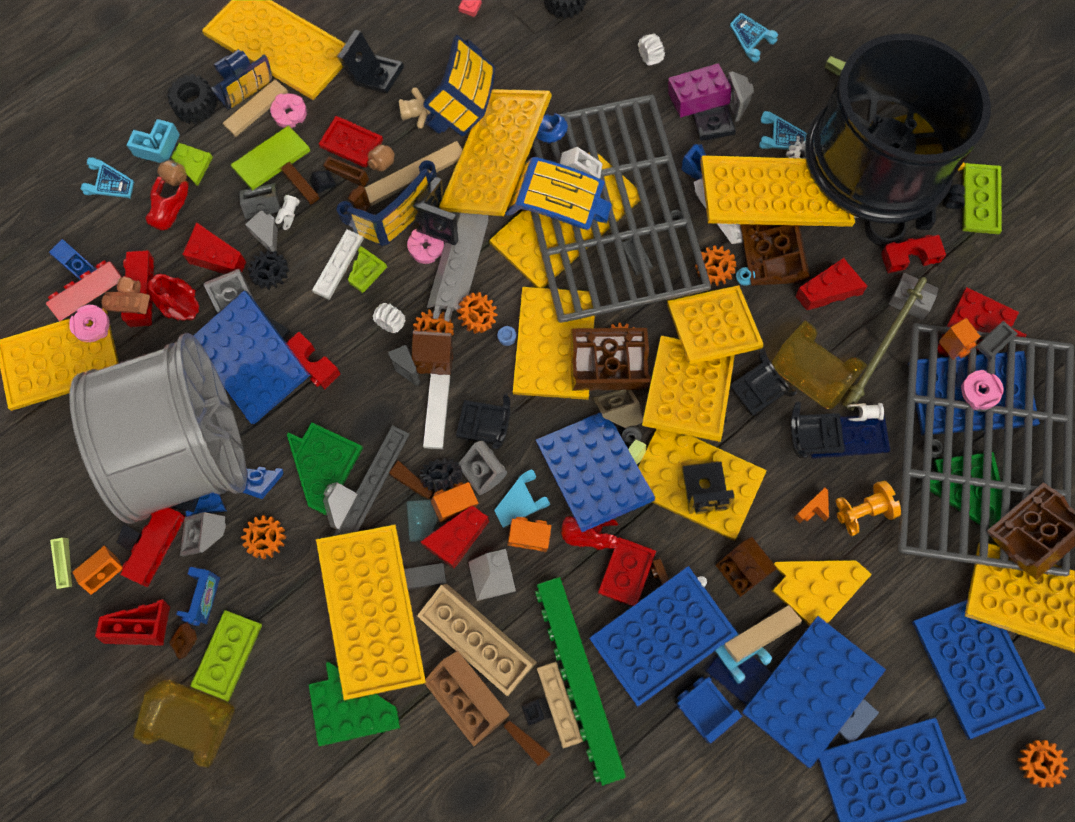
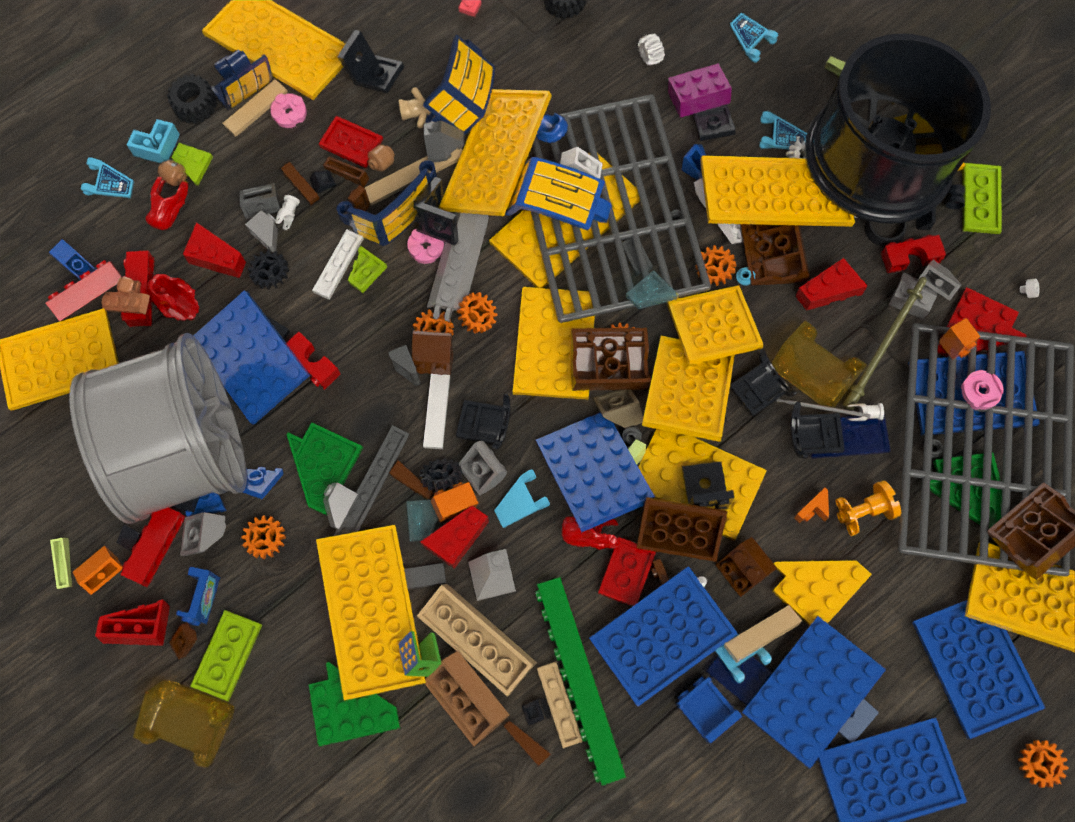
(81, 318): bright pink plate -> none
(226, 288): light grey brick -> none
(269, 157): lime tile -> none
(389, 318): white gear -> none
(411, 658): none -> bright green piece
(442, 140): none -> dark grey slope
(506, 335): medium blue tile -> none
(529, 534): orange brick -> none
(651, 292): none -> clear light blue wing
(681, 529): none -> reddish brown slope
(740, 94): light grey slope -> none
(826, 408): none -> light grey piece
(940, 280): none -> light grey slope
(996, 340): dark grey tile -> none
(1031, 288): none -> white tile

